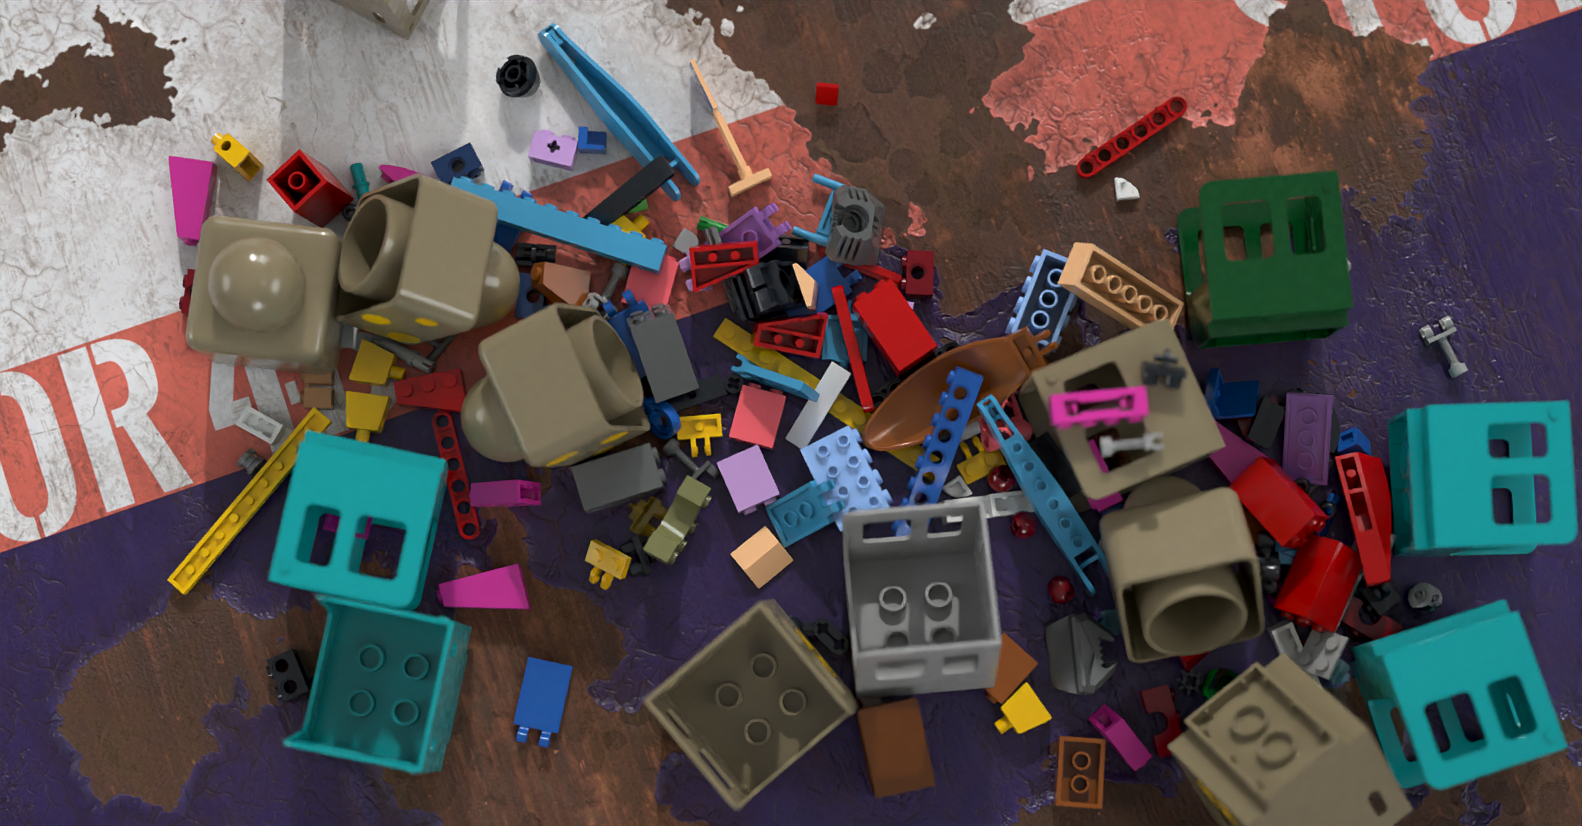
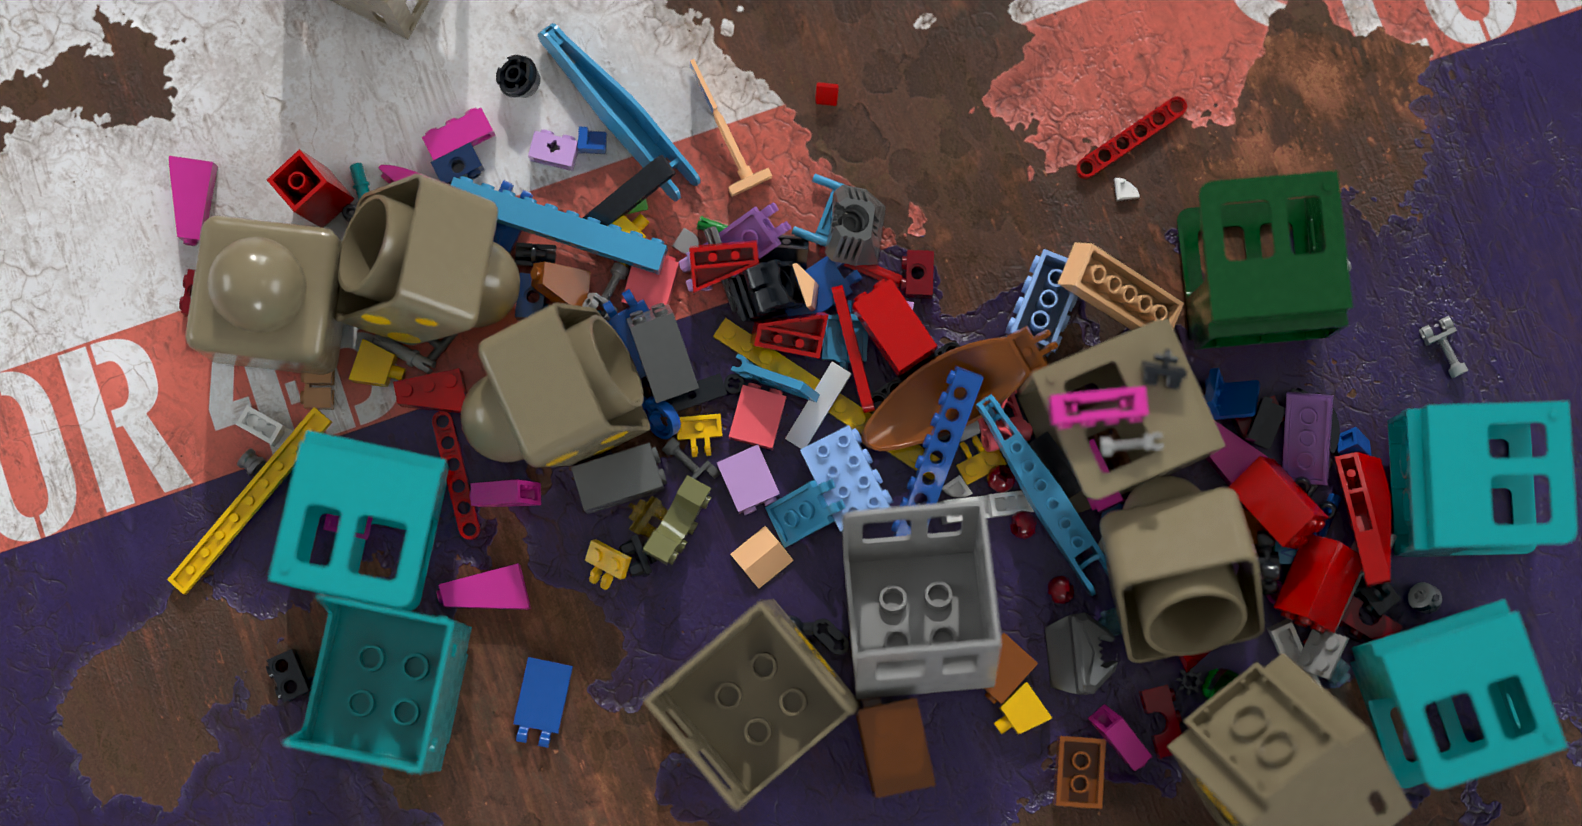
(236, 155): yellow torso -> none
(366, 413): yellow torso -> none
(457, 132): none -> dark pink brick

